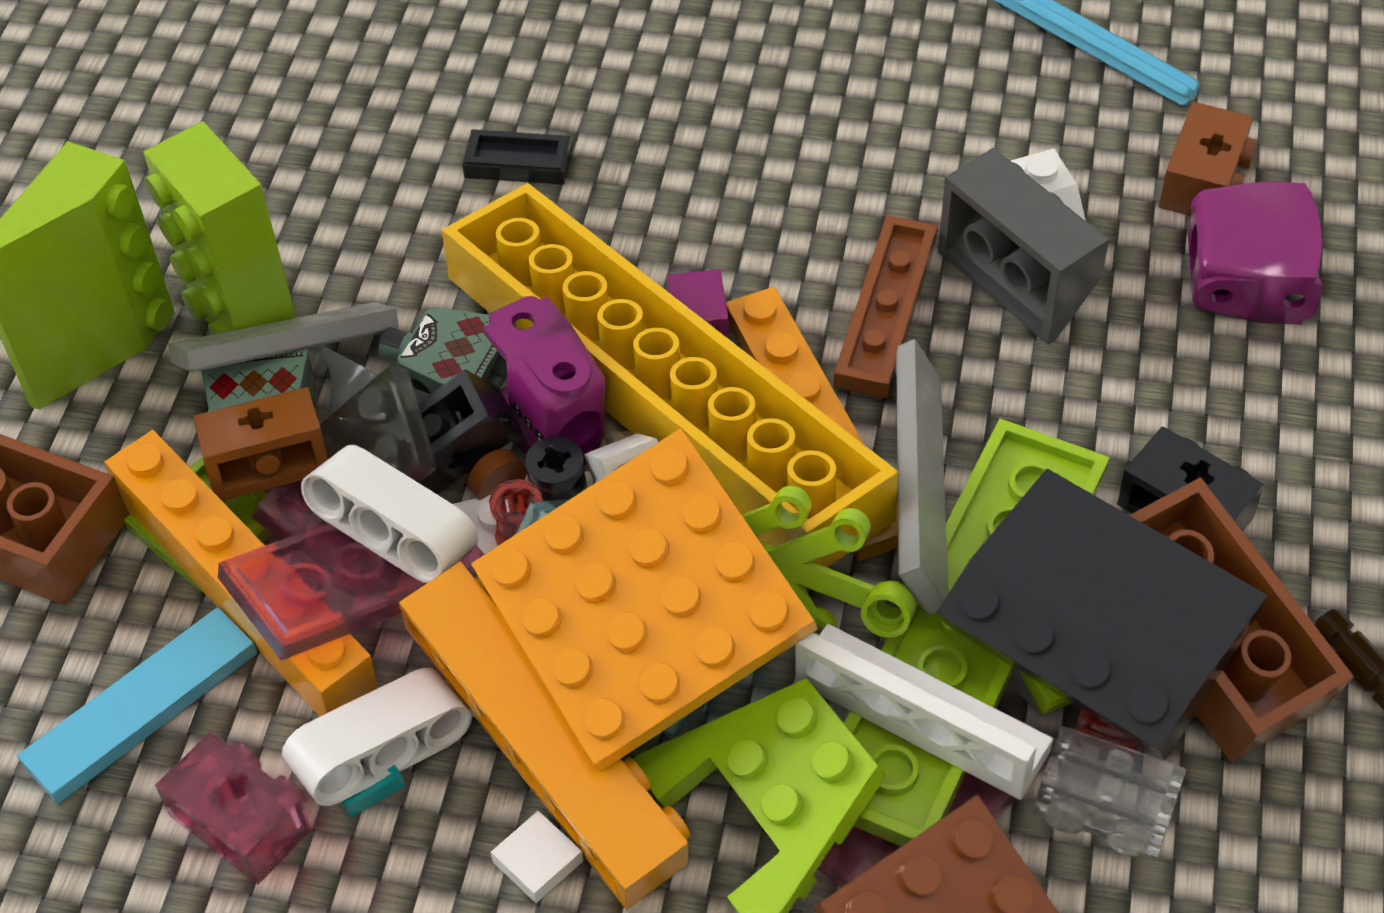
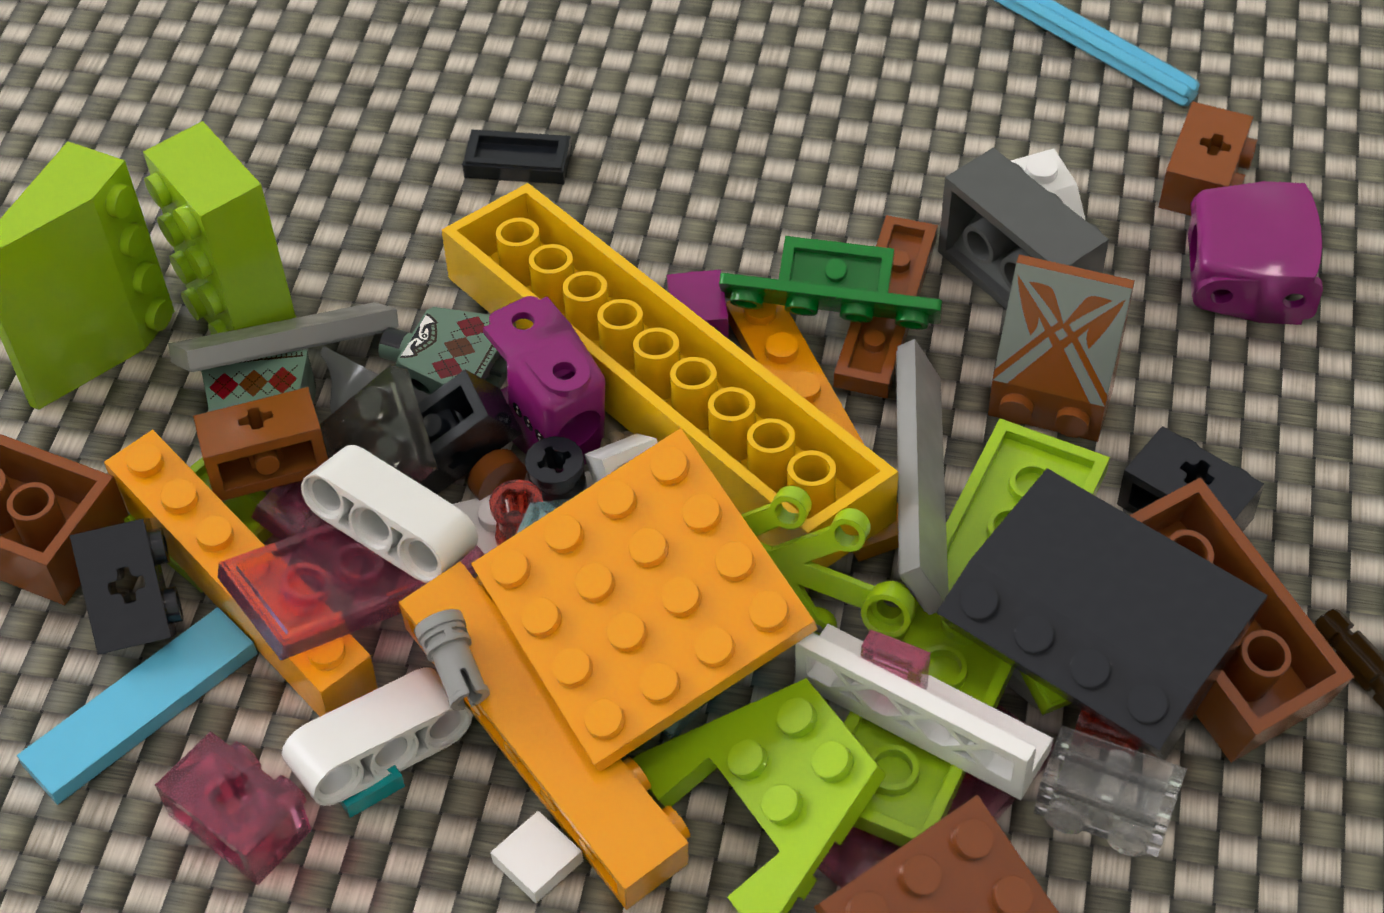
(113, 615): none -> black brick
(447, 645): none -> light grey pin
(835, 279): none -> green bracket
(897, 657): none -> clear pink tile
(1060, 347): none -> slope

